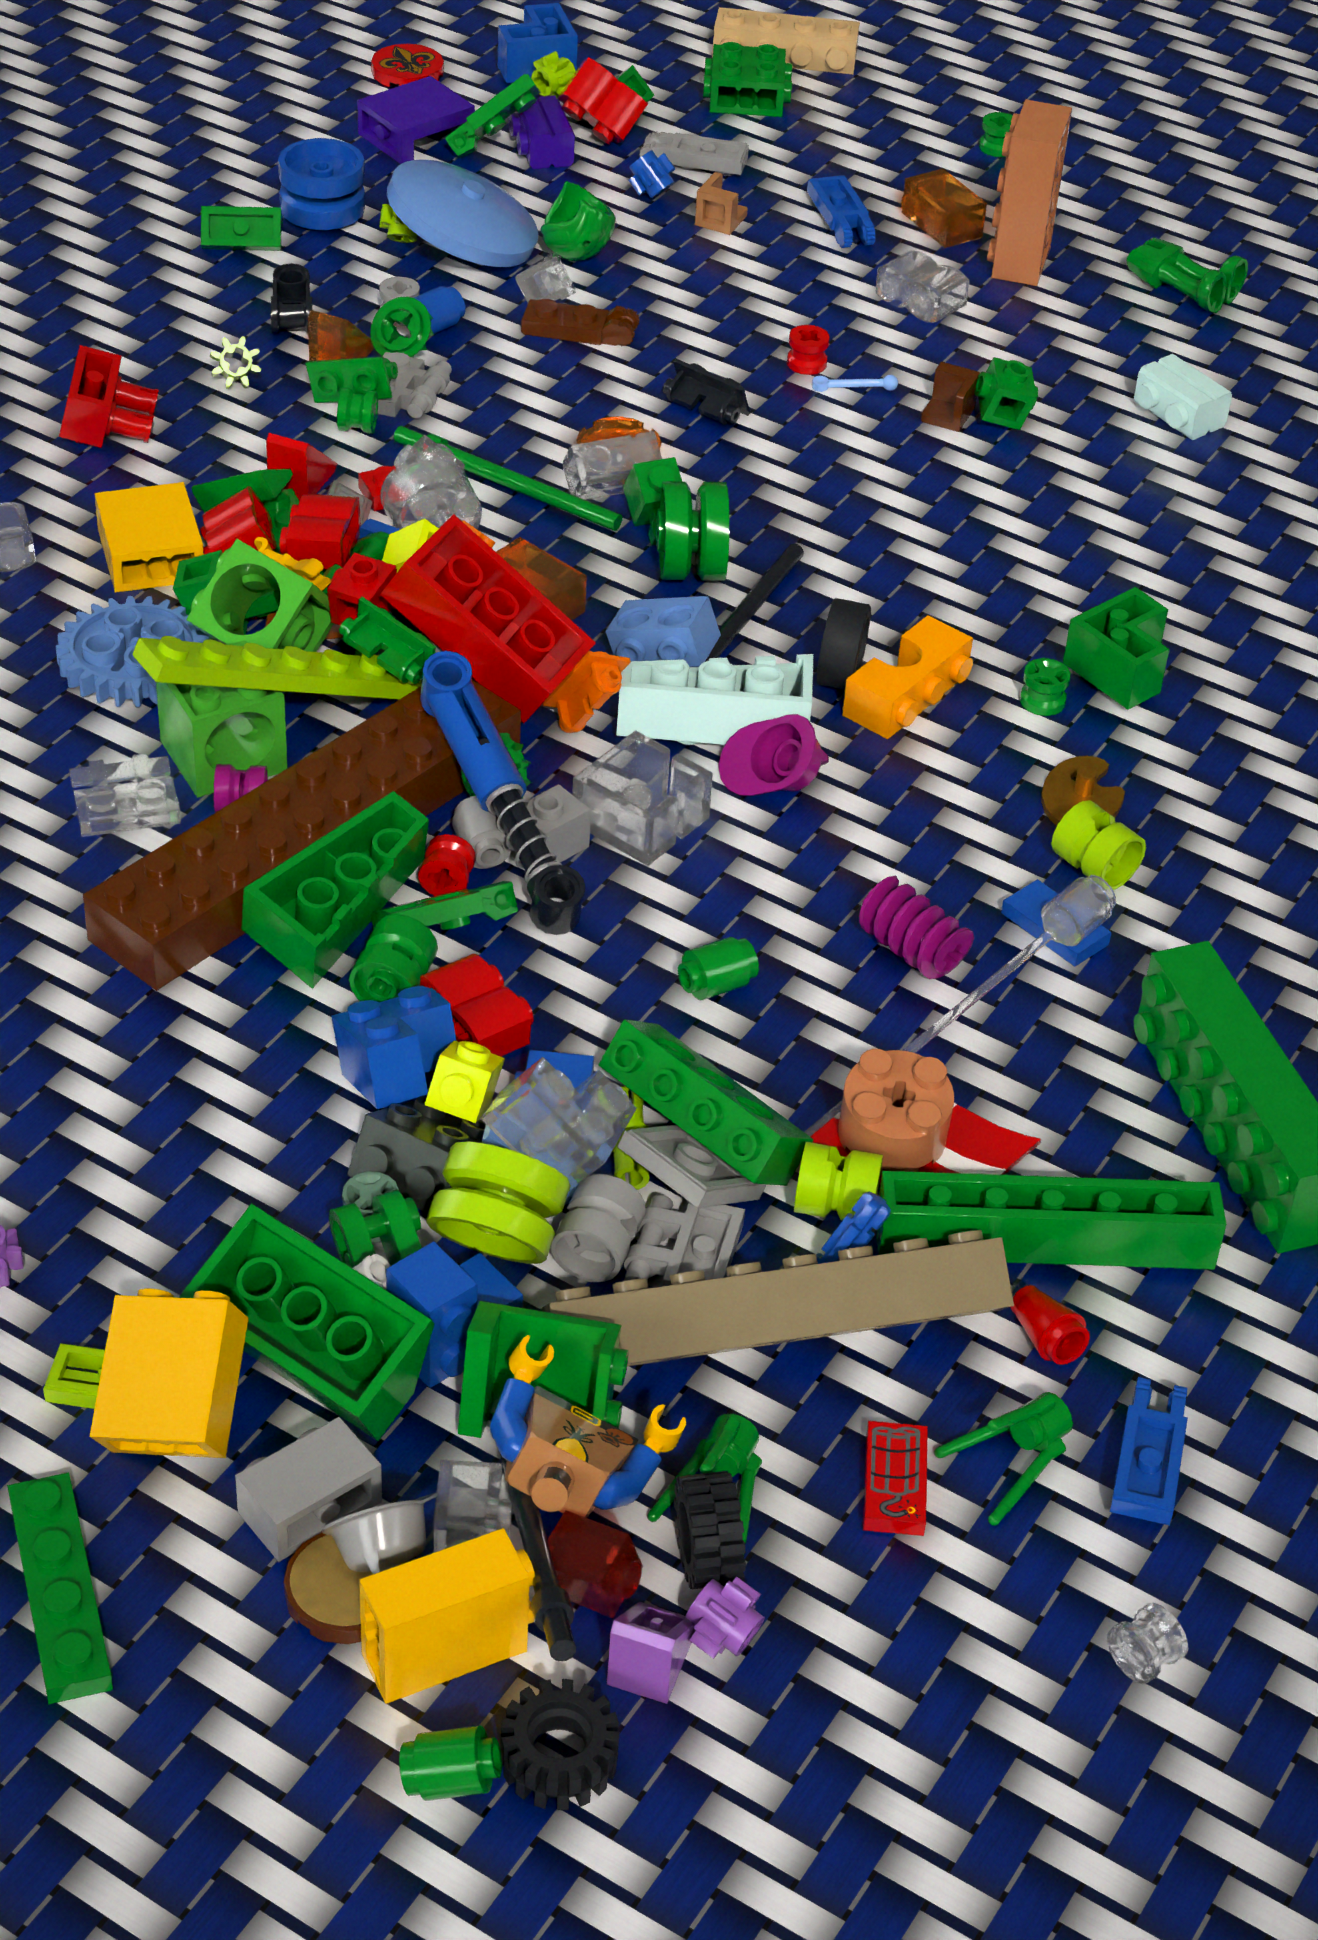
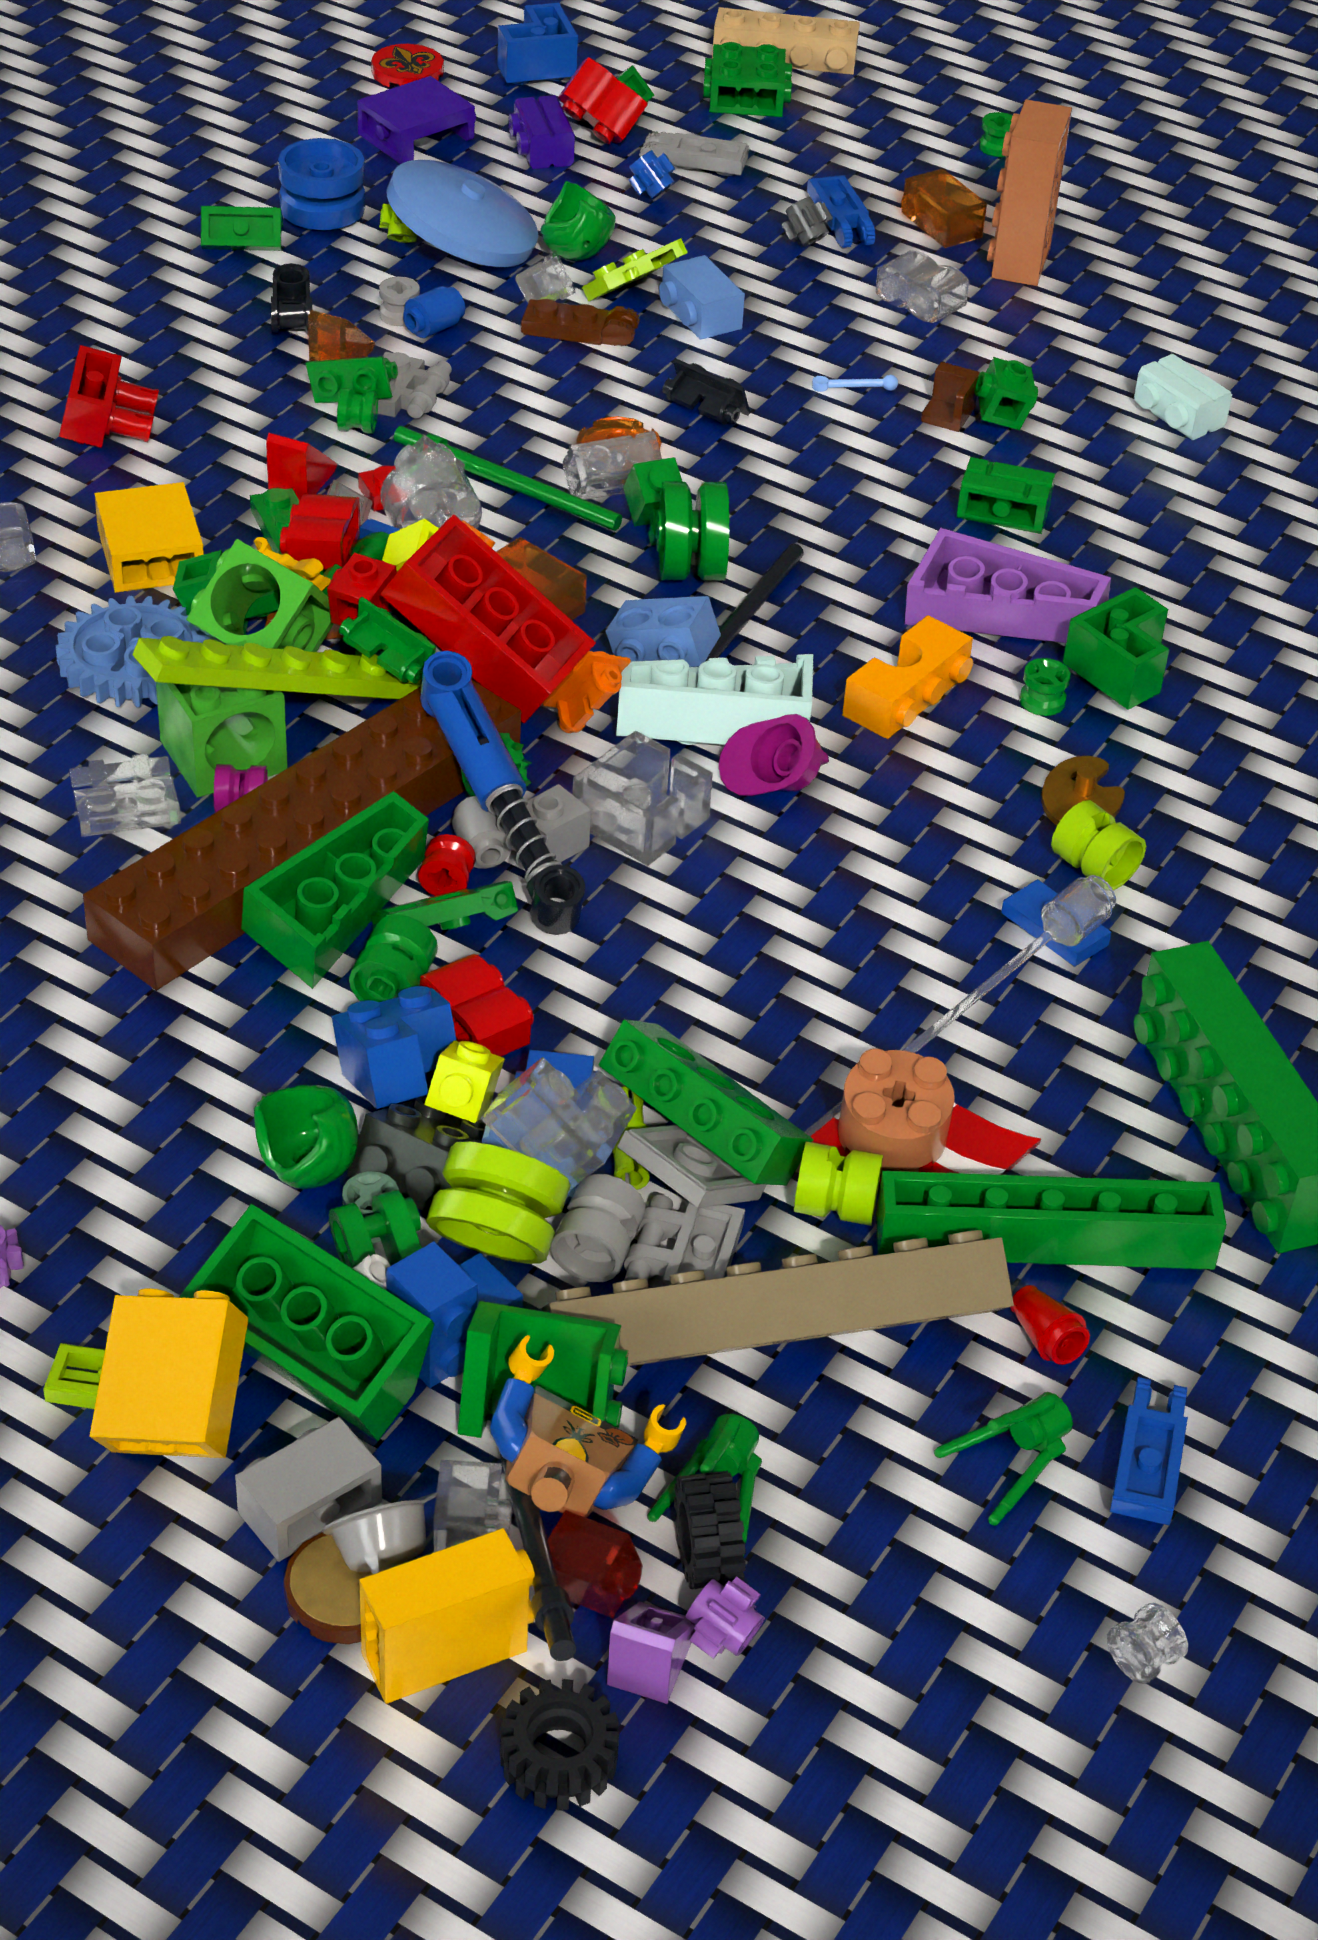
(59, 1589): green plate -> none
(237, 518): red brick -> none
(246, 359): gear -> none
(265, 484): green slope -> none
(306, 1134): none -> green piece
(406, 312): green gear -> none
(450, 1763): green brick -> none
(492, 115): green hinge -> none
(552, 74): lime gear -> none
(635, 267): none -> lime wing
(702, 297): none -> medium blue brick
(717, 207): medium nougat panel -> none
(718, 967): green brick -> none
(807, 221): none -> dark grey gear
(808, 349): red wheel -> none
(843, 642): black tyre -> none
(856, 1229): blue axle -> none
(895, 1478): tile -> none
(914, 928): magenta piece -> none
(1000, 589): none -> medium lavender wedge
(1005, 495): none -> green brick
(1165, 262): green piece -> none

